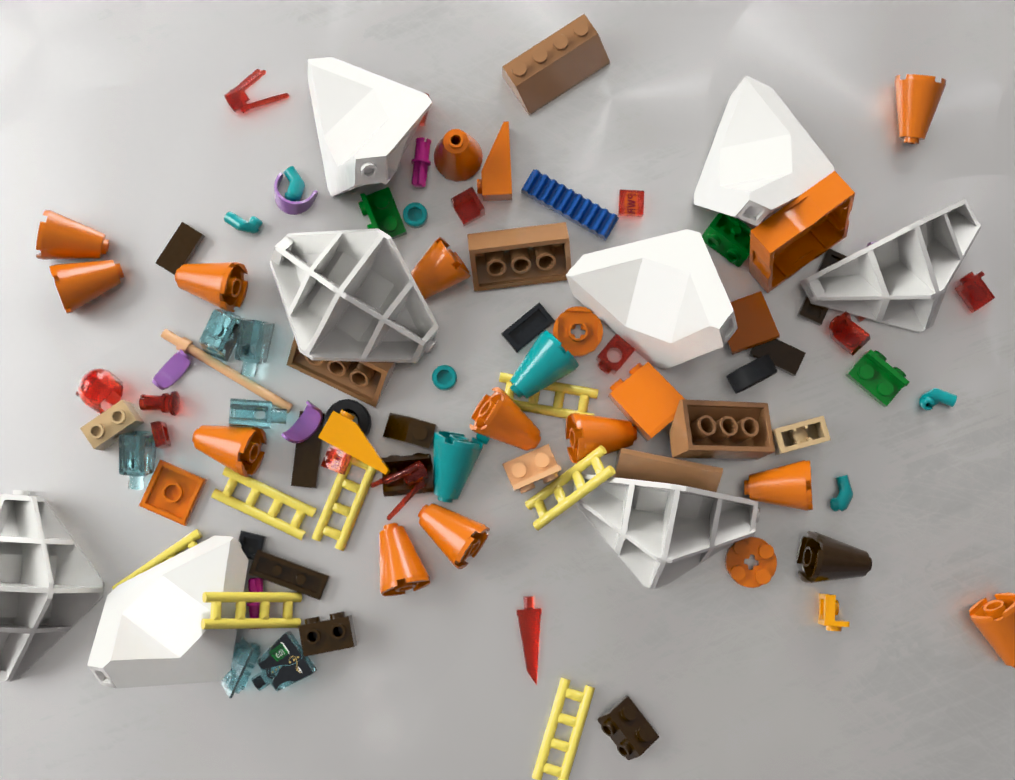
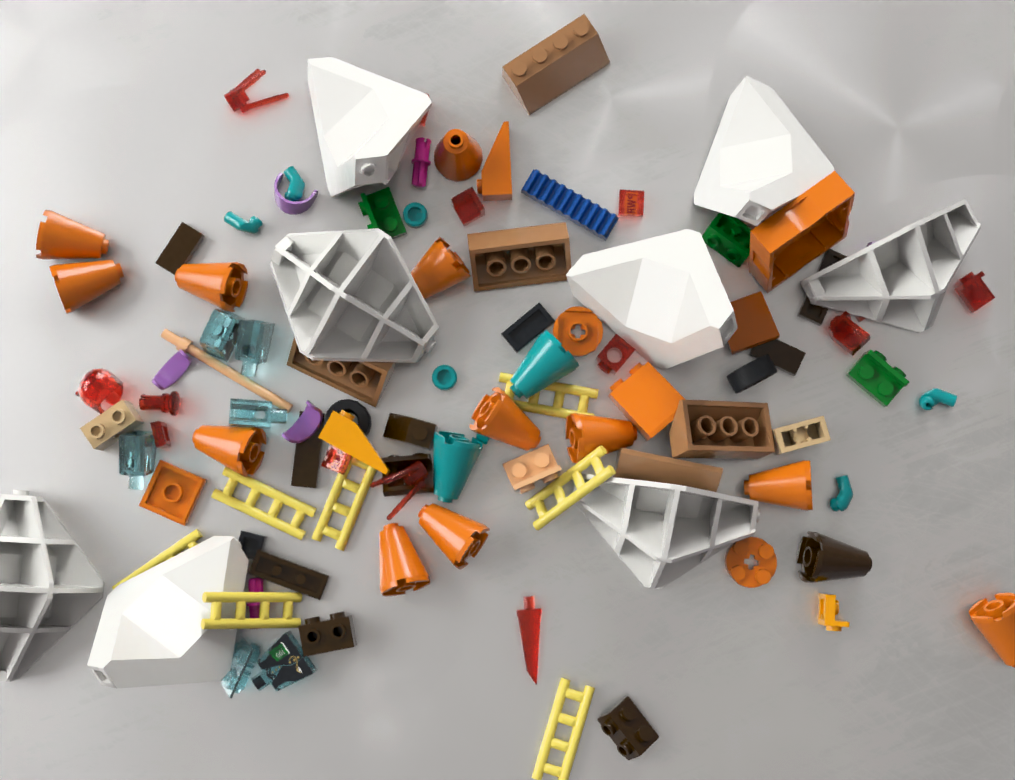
(916, 105): orange cone -> none

